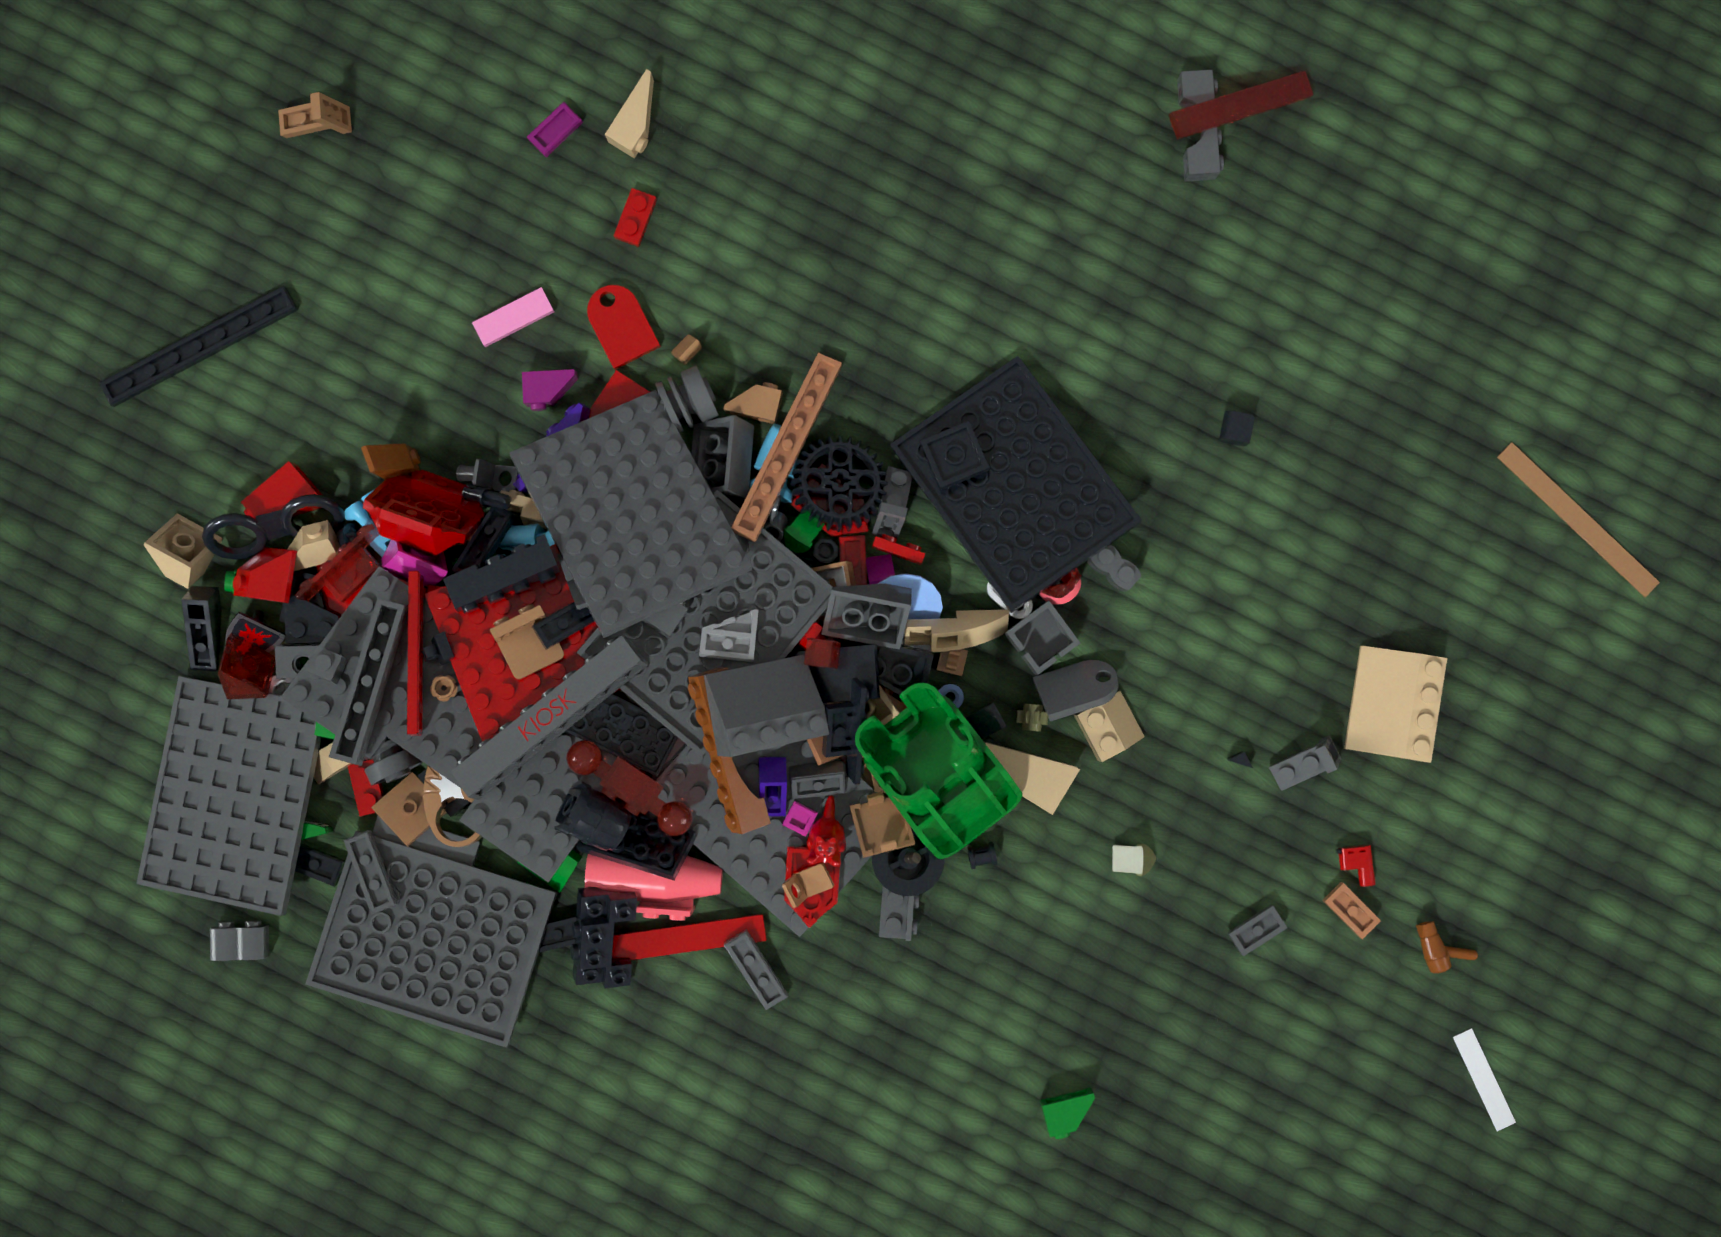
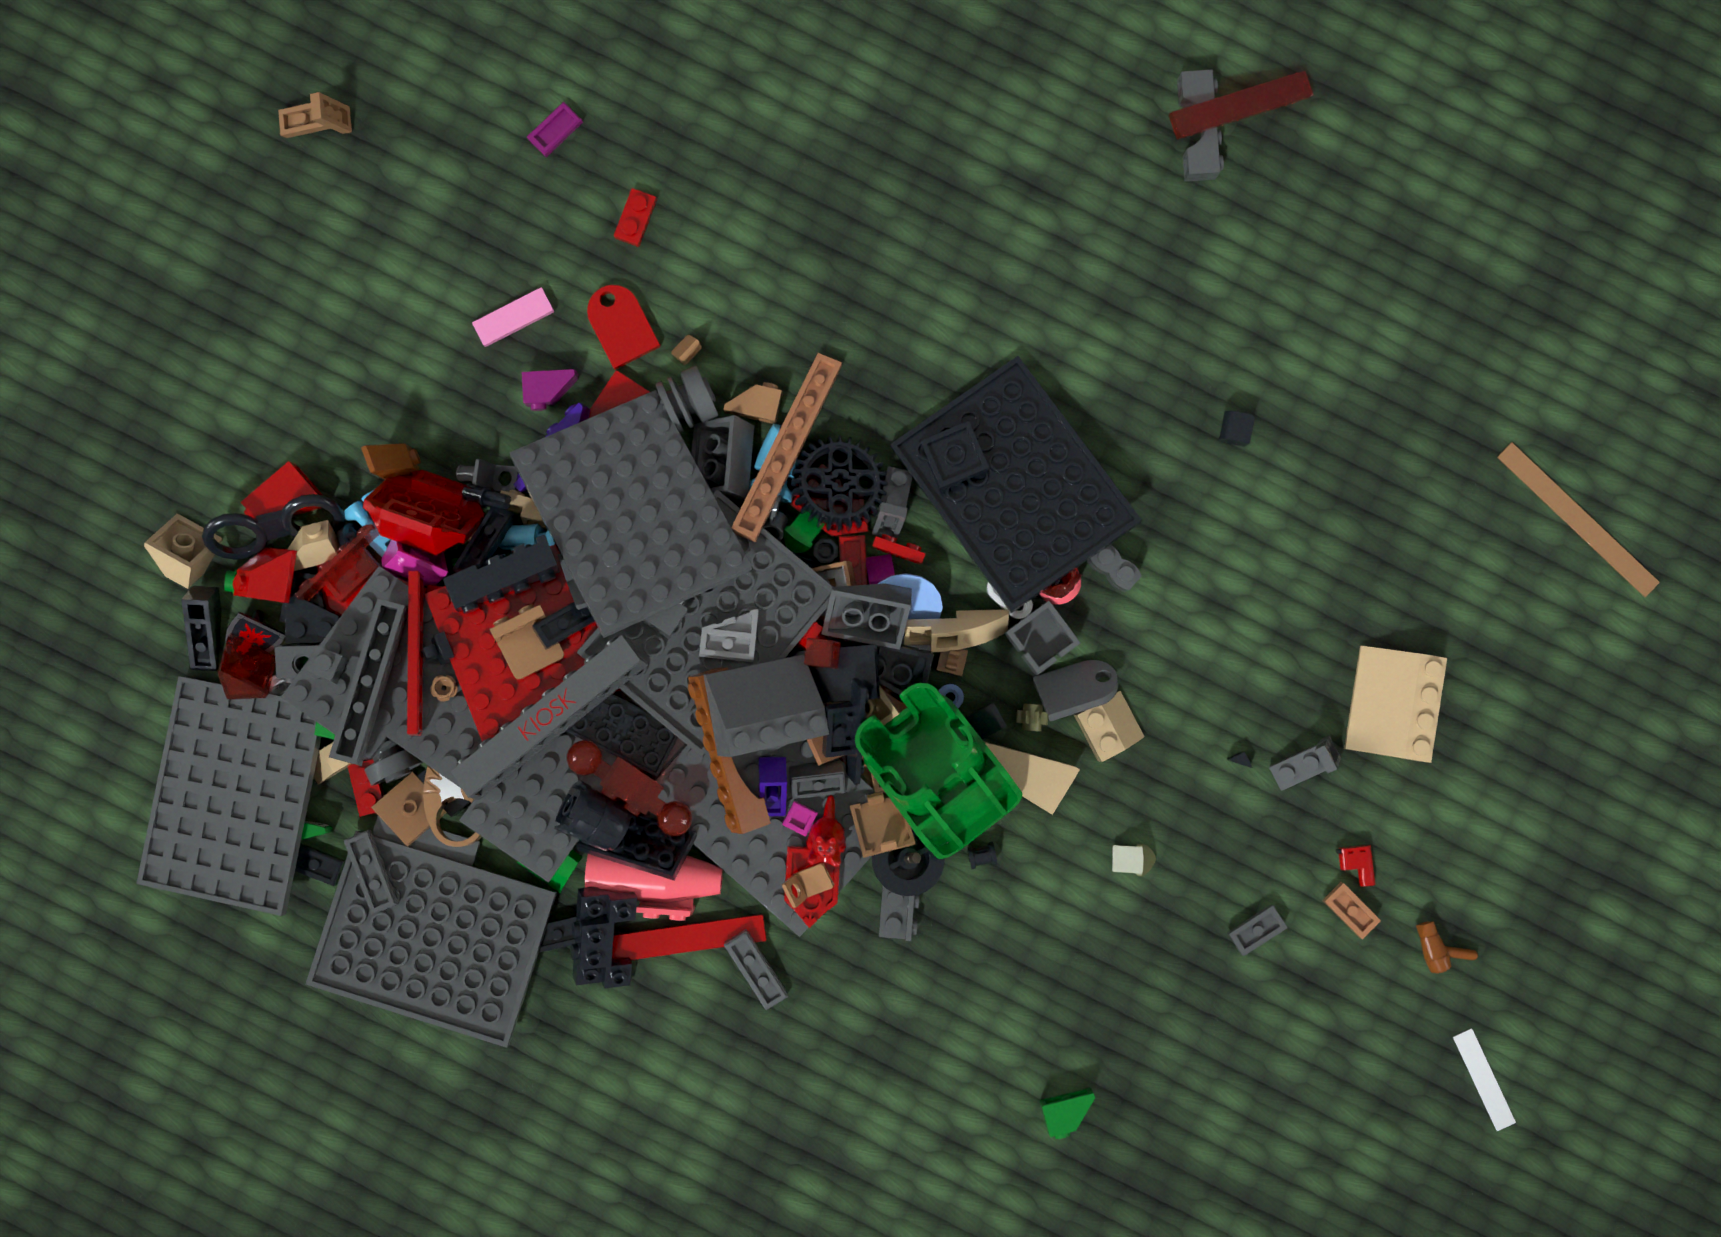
(198, 346): black tile -> none
(239, 941): dark grey brick -> none
(631, 125): tan slope -> none

